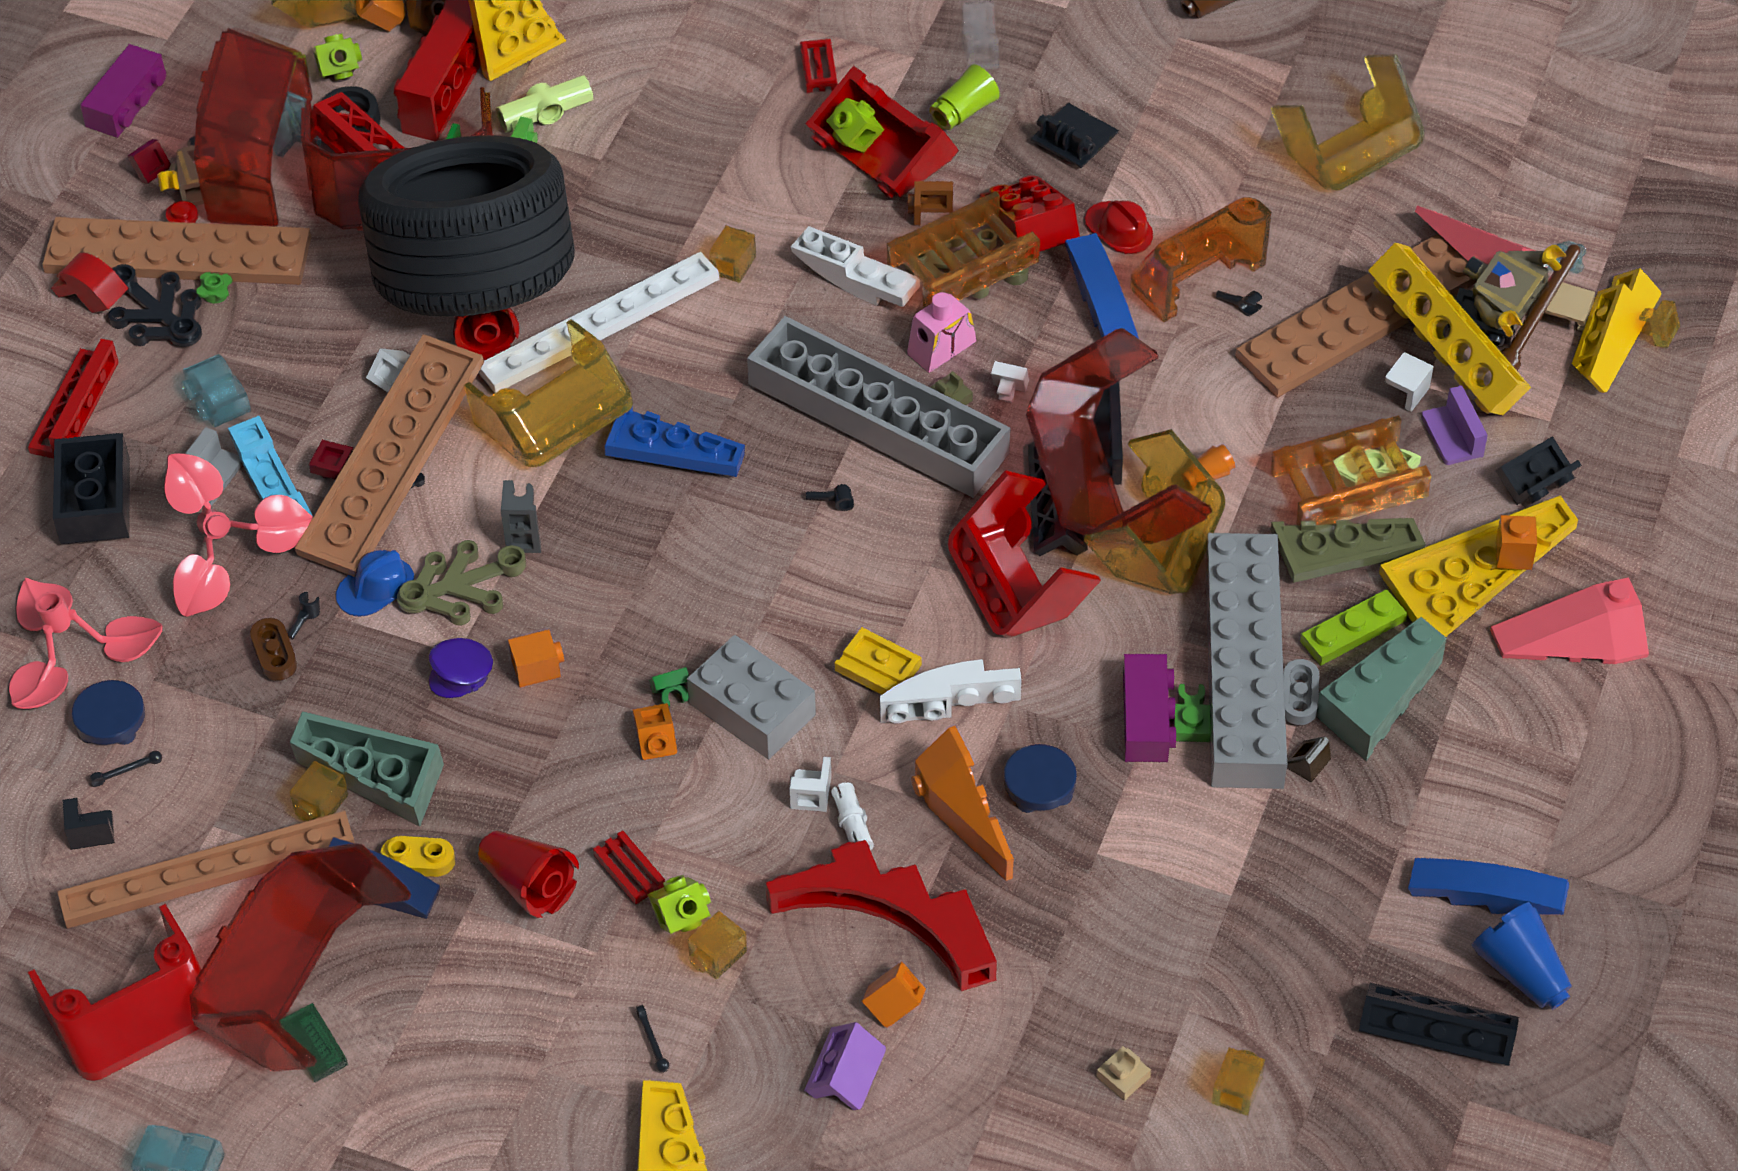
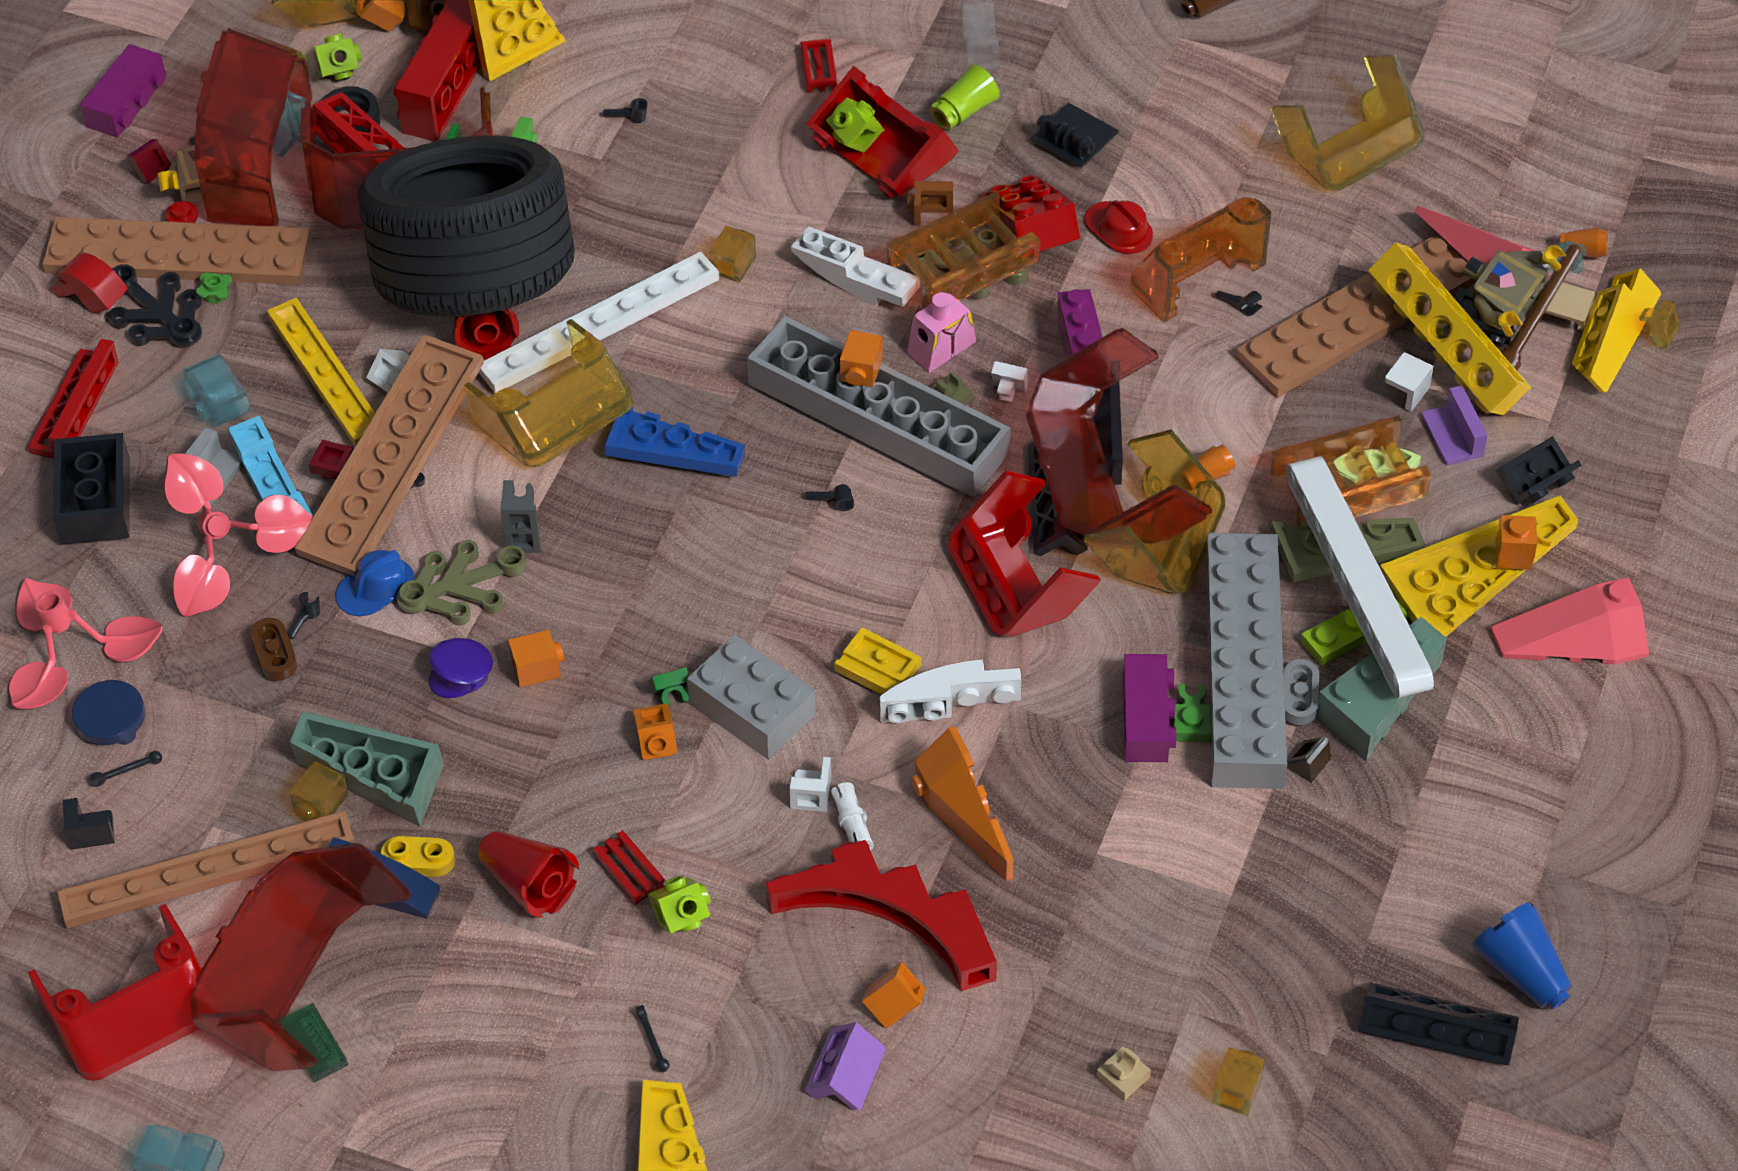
(322, 368): none -> yellow plate
(545, 102): yellowish green piece -> none
(636, 112): none -> black hand
(717, 945): clear yellow brick -> none
(861, 358): none -> orange brick
(1040, 778): dark blue tile -> none
(1077, 320): none -> magenta brick
(1099, 285): blue slope -> none
(1359, 577): none -> white beam
(1488, 884): blue slope -> none
(1592, 238): none -> orange cone

